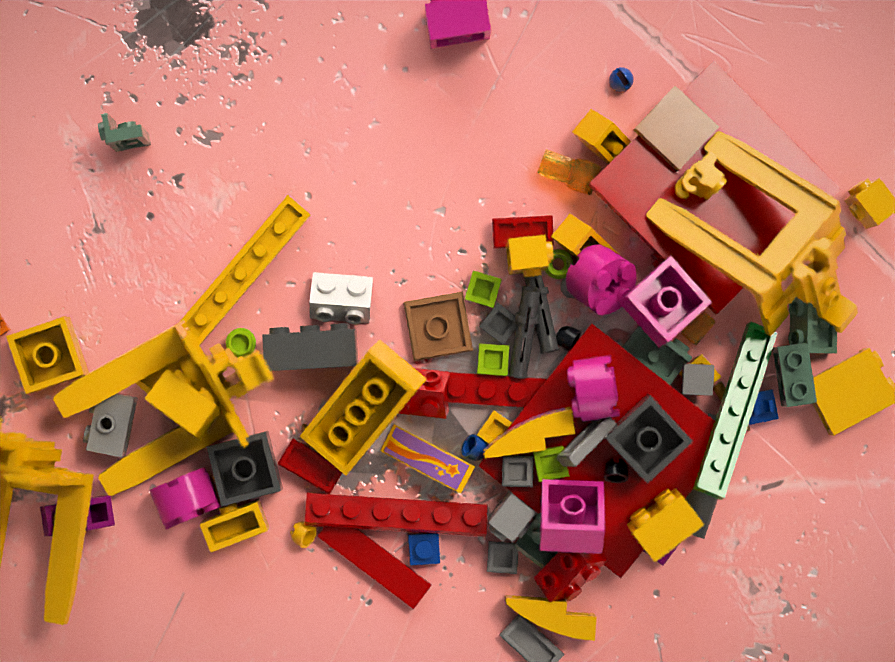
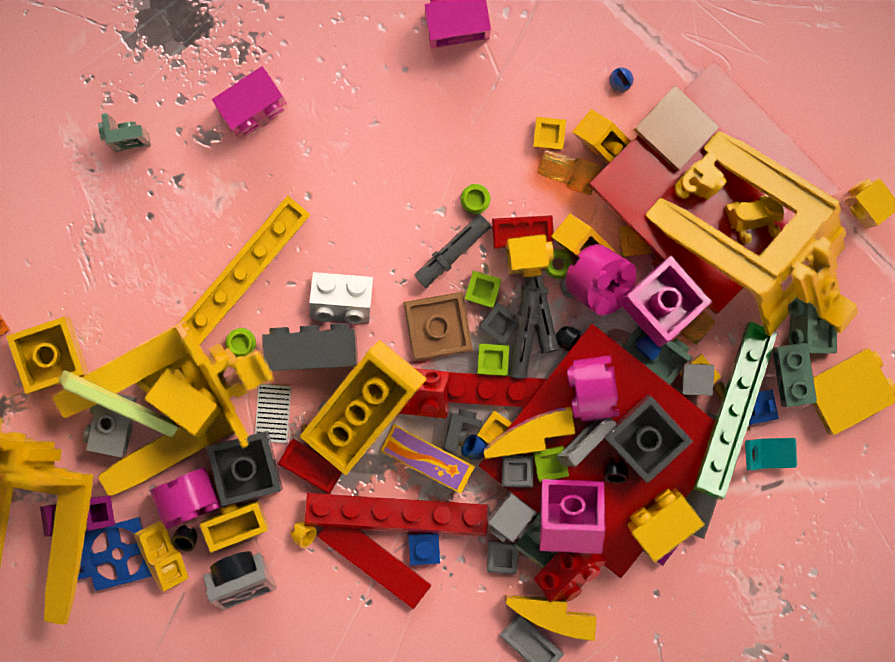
(90, 560): none -> blue piece
(118, 404): none -> yellowish green tile
(160, 557): none -> yellow slope
(185, 538): none -> black hinge
(238, 579): none -> light grey piece
(250, 102): none -> dark pink brick
(273, 411): none -> white sticker
(452, 251): none -> dark grey pin
(455, 433): none -> dark grey bracket
(475, 199): none -> lime plate
(549, 133): none -> yellow plate
(631, 243): none -> yellow plate
(648, 348): none -> blue hinge
(755, 215): none -> yellow piece
(771, 453): none -> teal bracket

